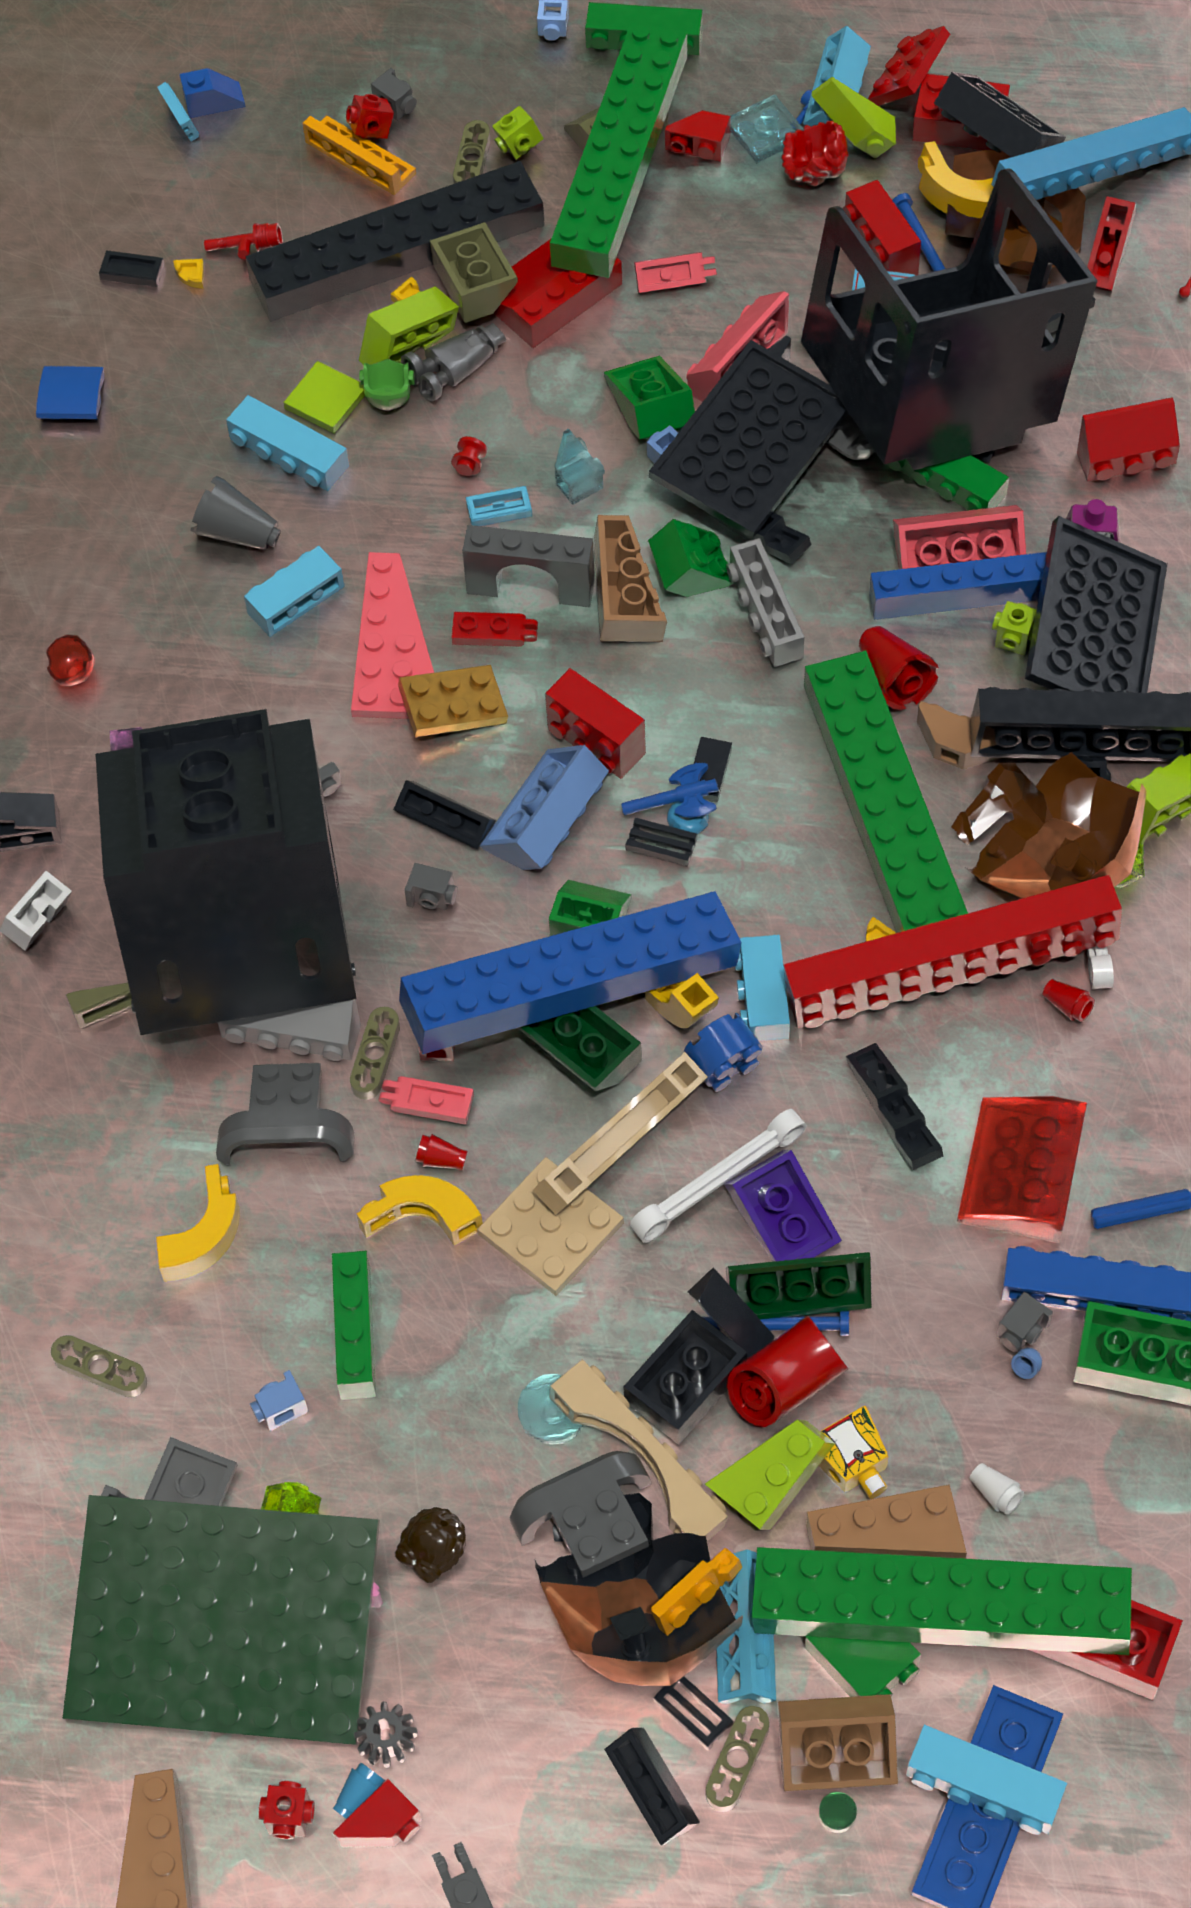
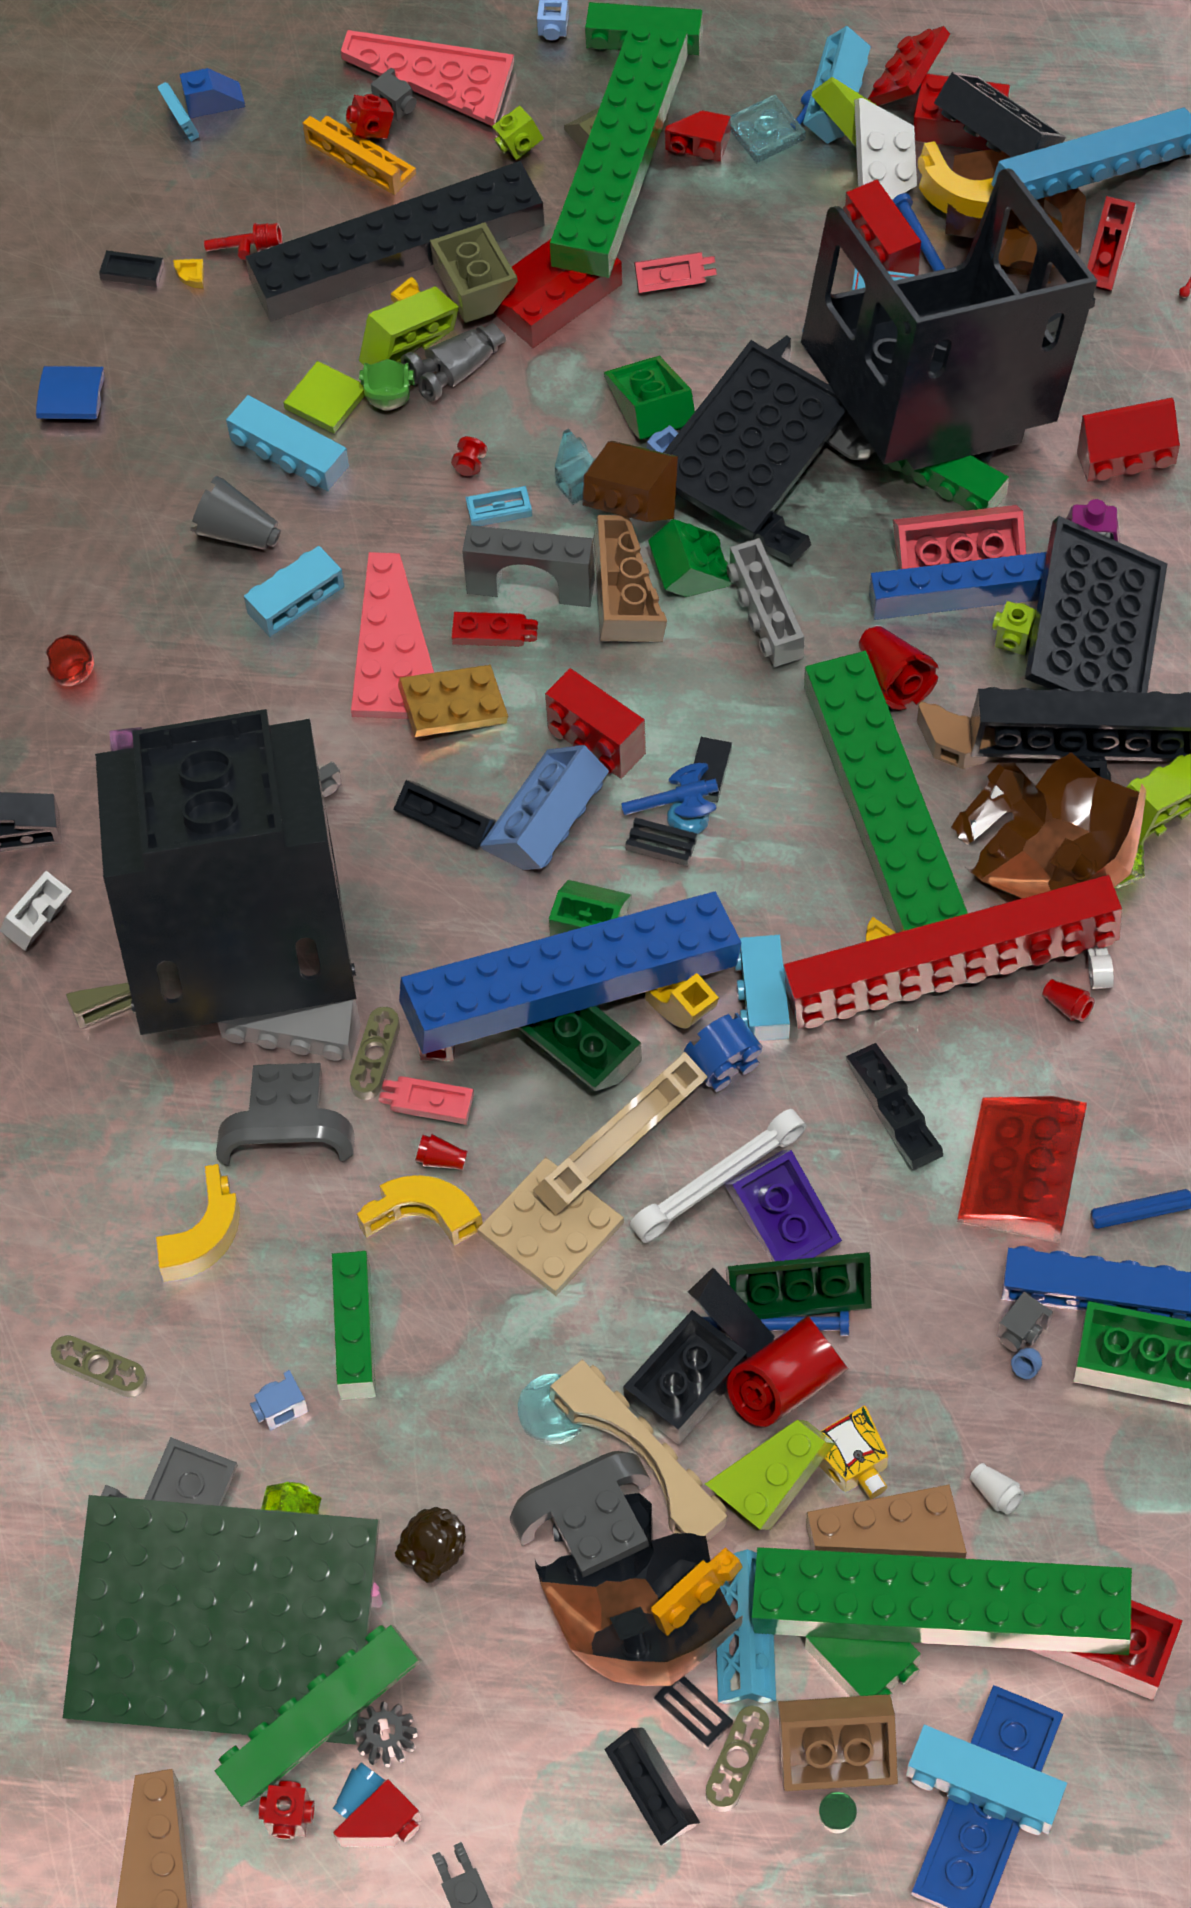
(318, 1715): none -> green brick
(430, 887): dark grey brick -> none
(452, 75): none -> coral wing
(468, 146): olive beam -> none
(632, 482): none -> reddish brown slope
(761, 322): coral slope -> none
(815, 153): red hair -> none
(884, 149): none -> white wing

